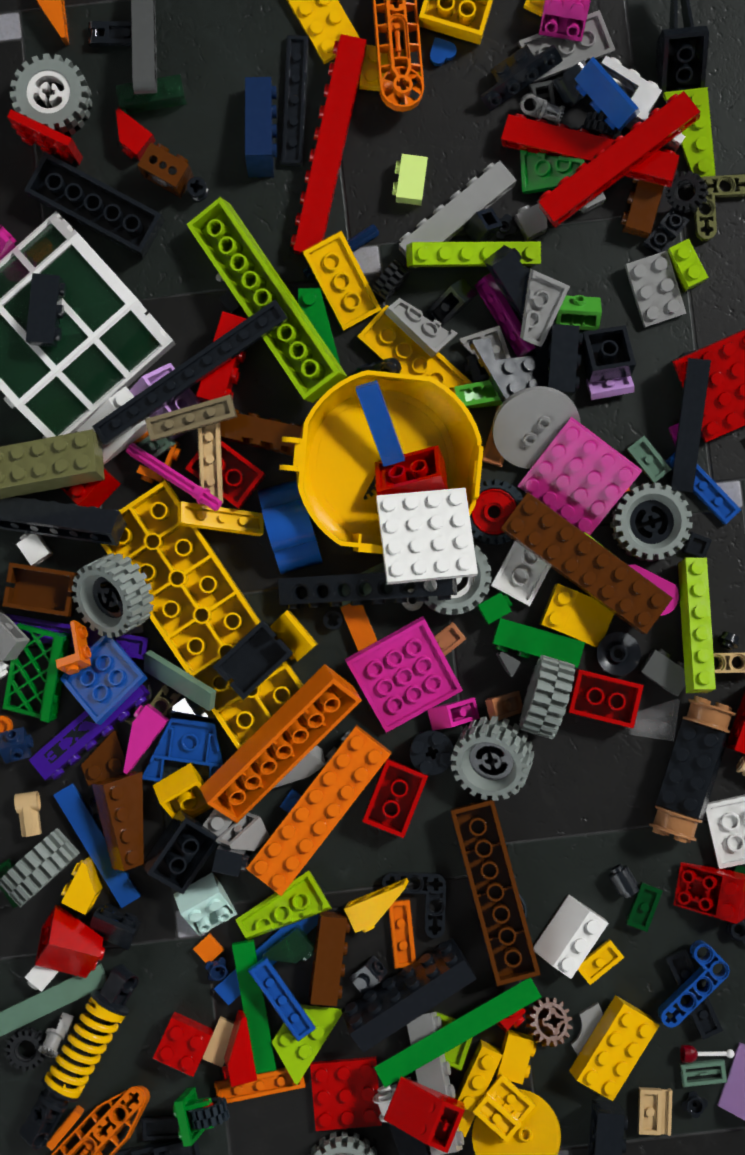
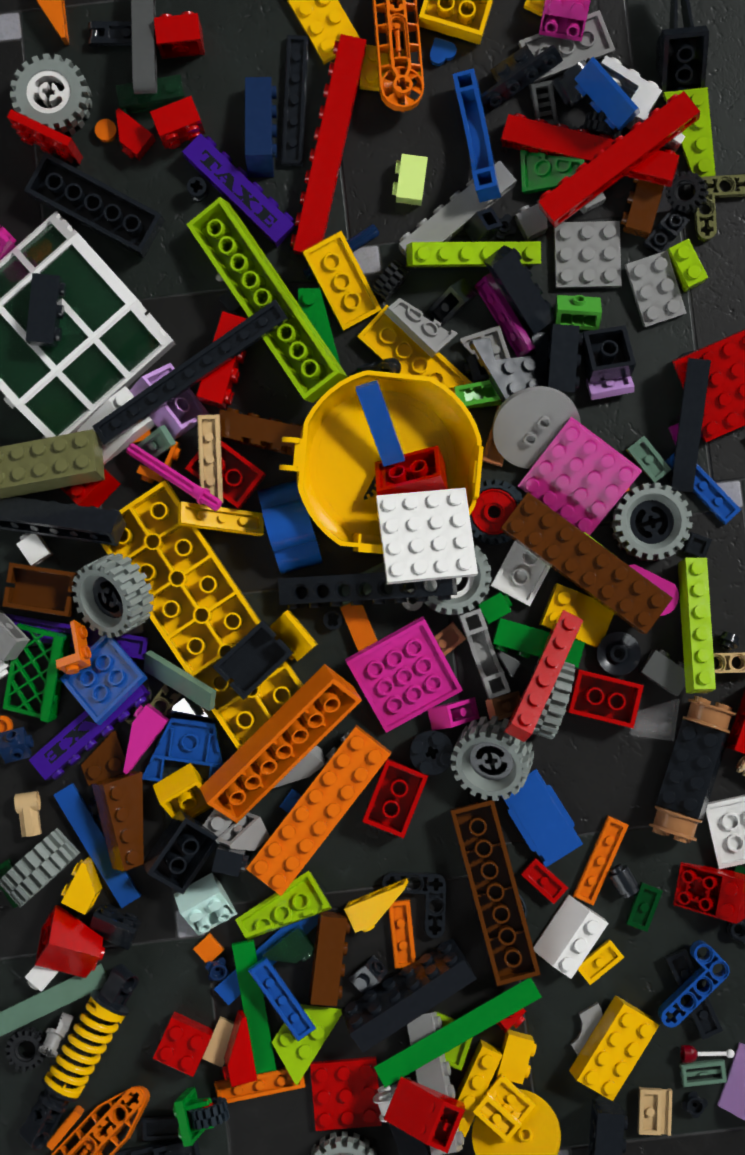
(106, 130): none -> orange tile
(165, 169): reddish brown piece -> none
(177, 122): none -> red brick
(179, 35): none -> red brick
(190, 418): dark tan plate -> none
(238, 190): none -> dark purple brick
(477, 135): none -> blue arch
(484, 653): none -> light grey arch
(541, 109): light grey connector -> none
(541, 306): light grey wing -> none
(542, 820): none -> blue piece
(544, 676): none -> red arch
(544, 880): none -> red plate
(551, 1033): reddish brown gear -> none
(587, 255): none -> light grey plate
(600, 860): none -> orange tile

